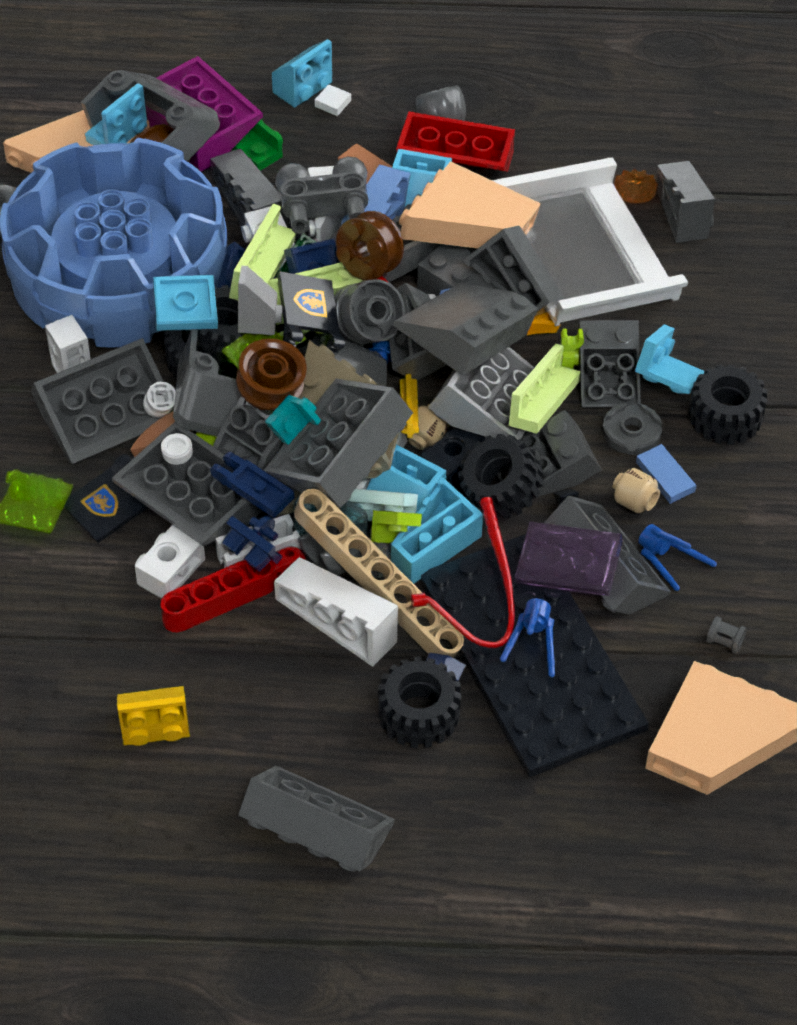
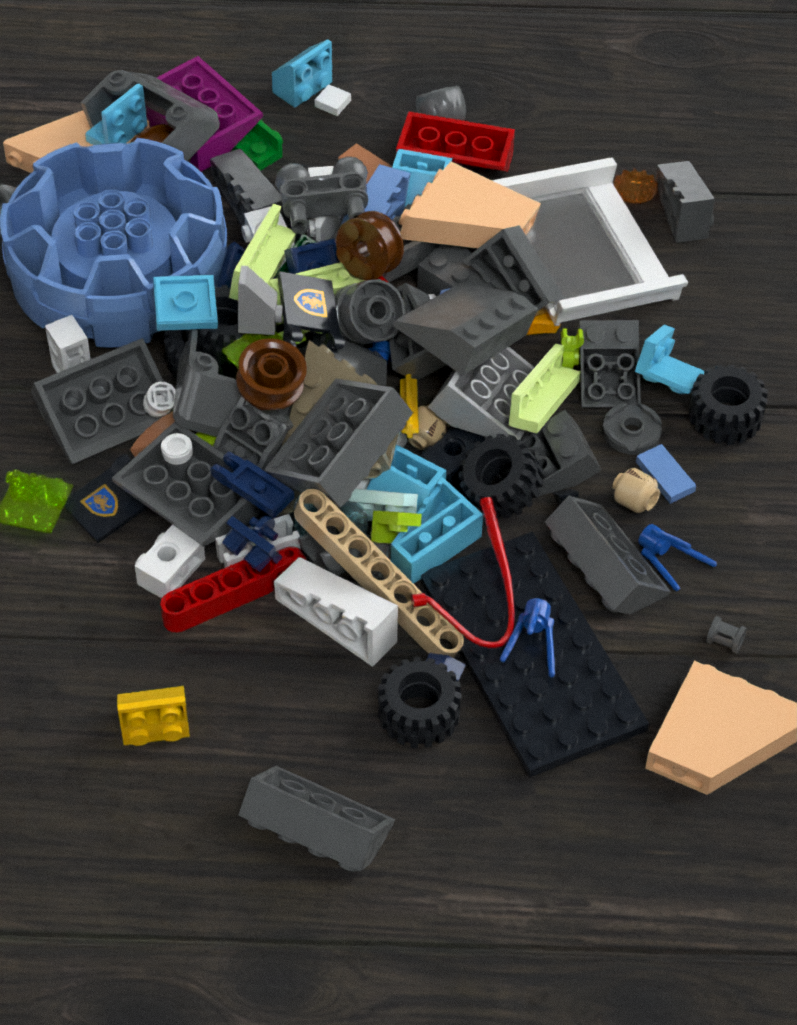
(292, 417): teal bracket -> none
(569, 558): clear purple plate -> none

